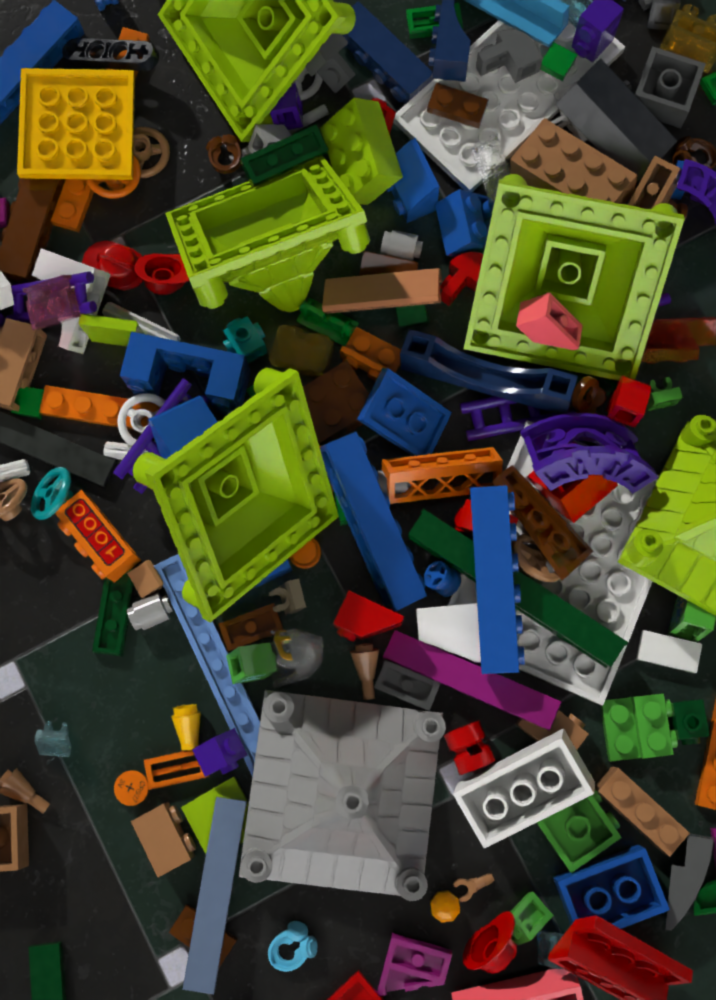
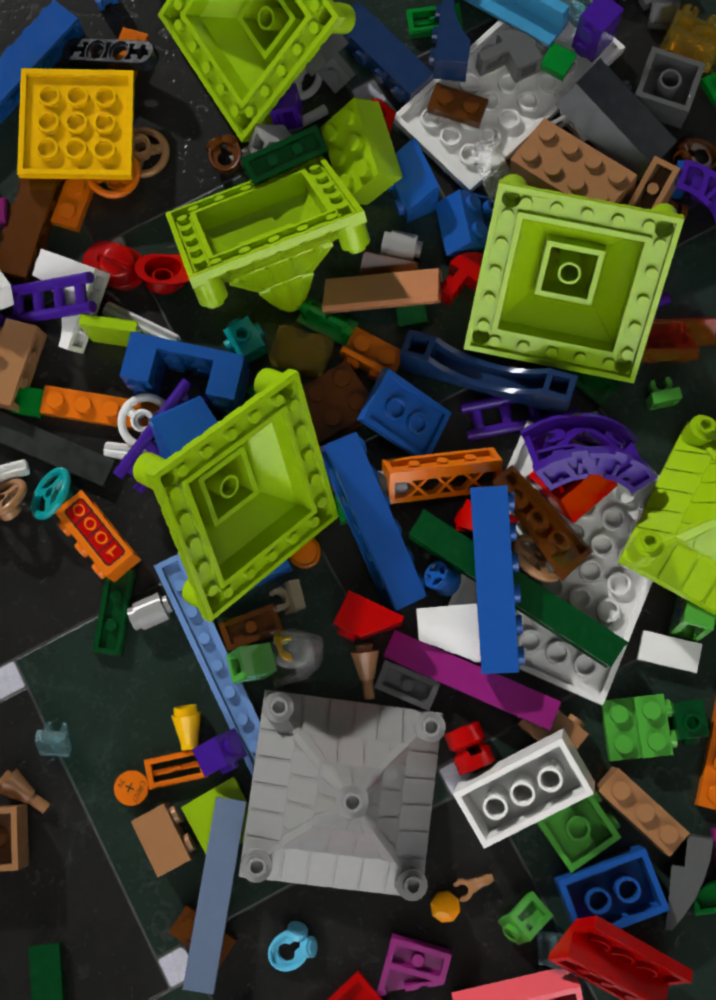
(51, 302): clear pink plate -> none
(146, 579): medium nougat slope -> none
(492, 945): red piece -> none
(549, 322): coral slope -> none
(594, 398): reddish brown piece -> none
(628, 401): red brick -> none

